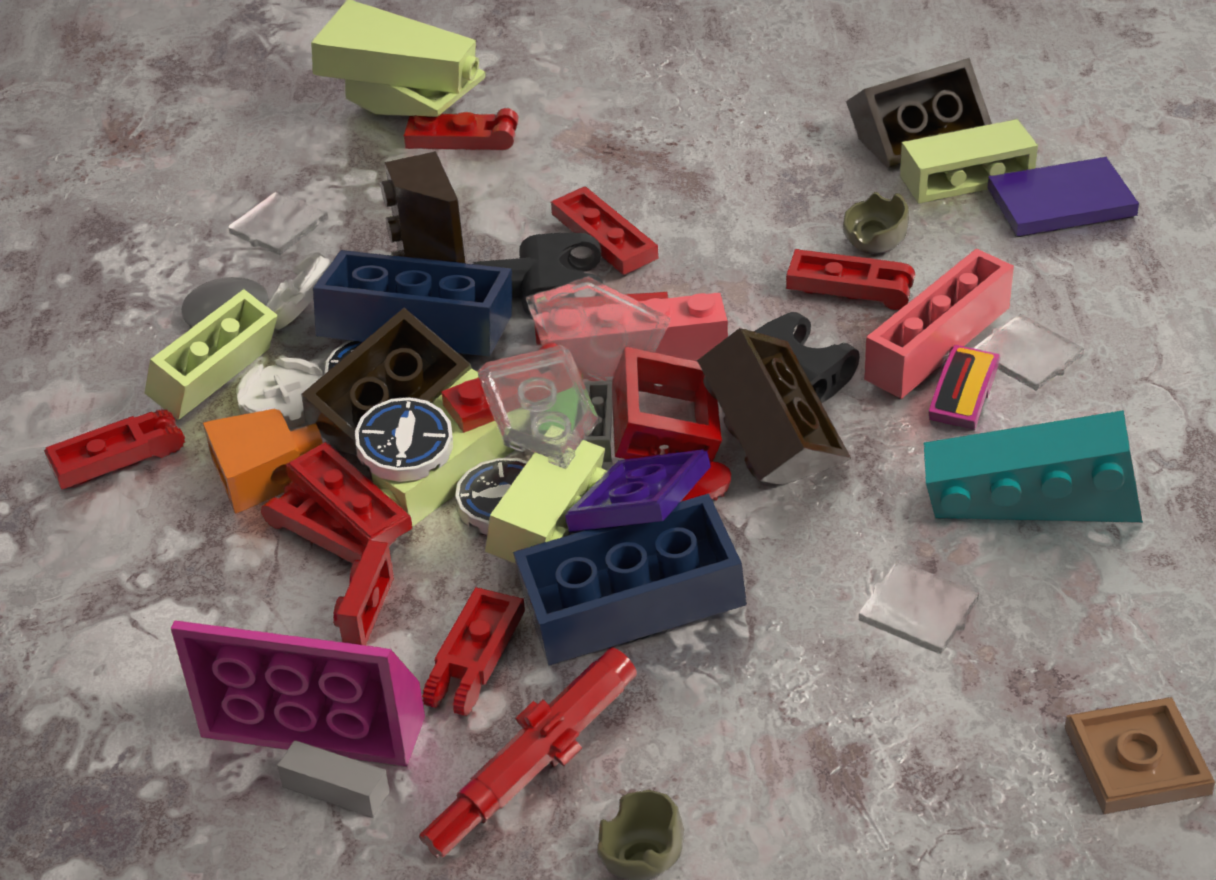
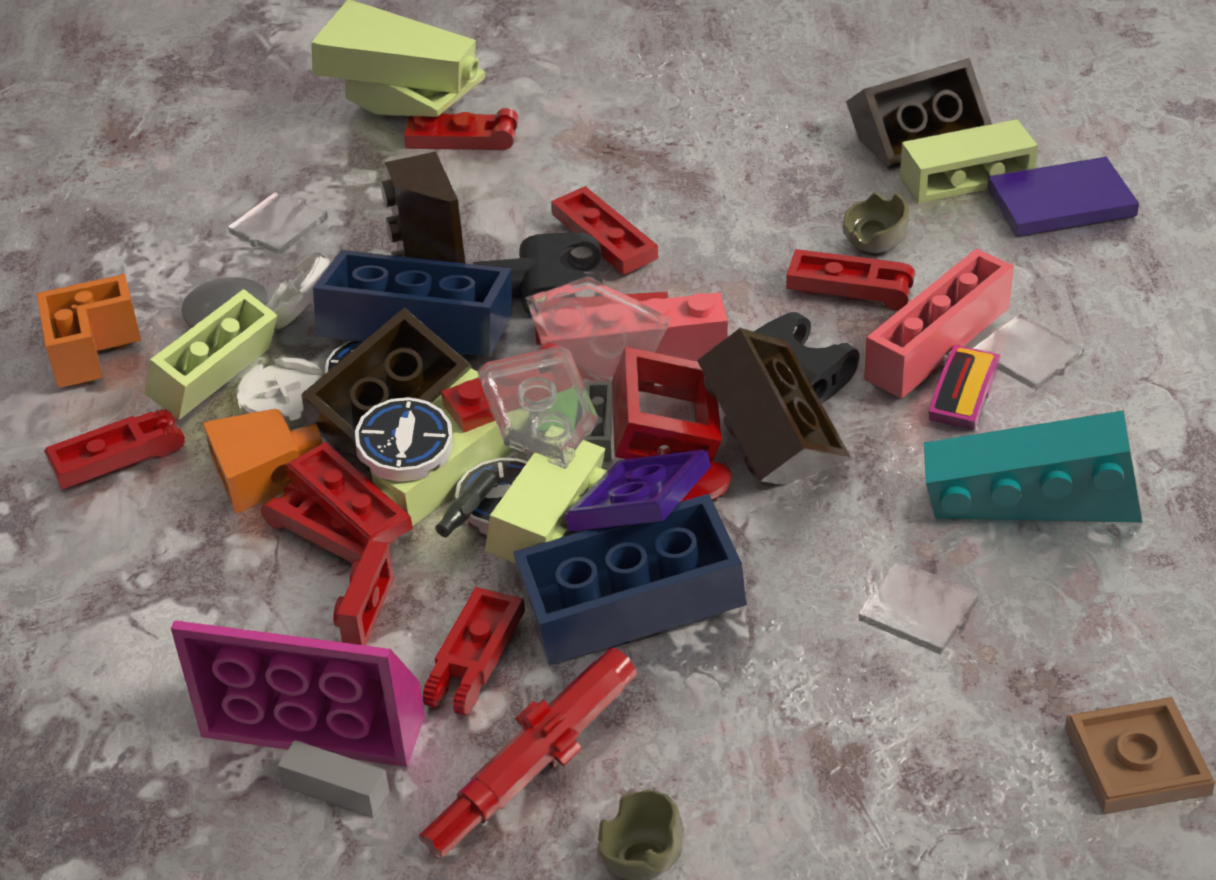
(81, 322): none -> orange brick
(467, 502): none -> pearl dark grey piece

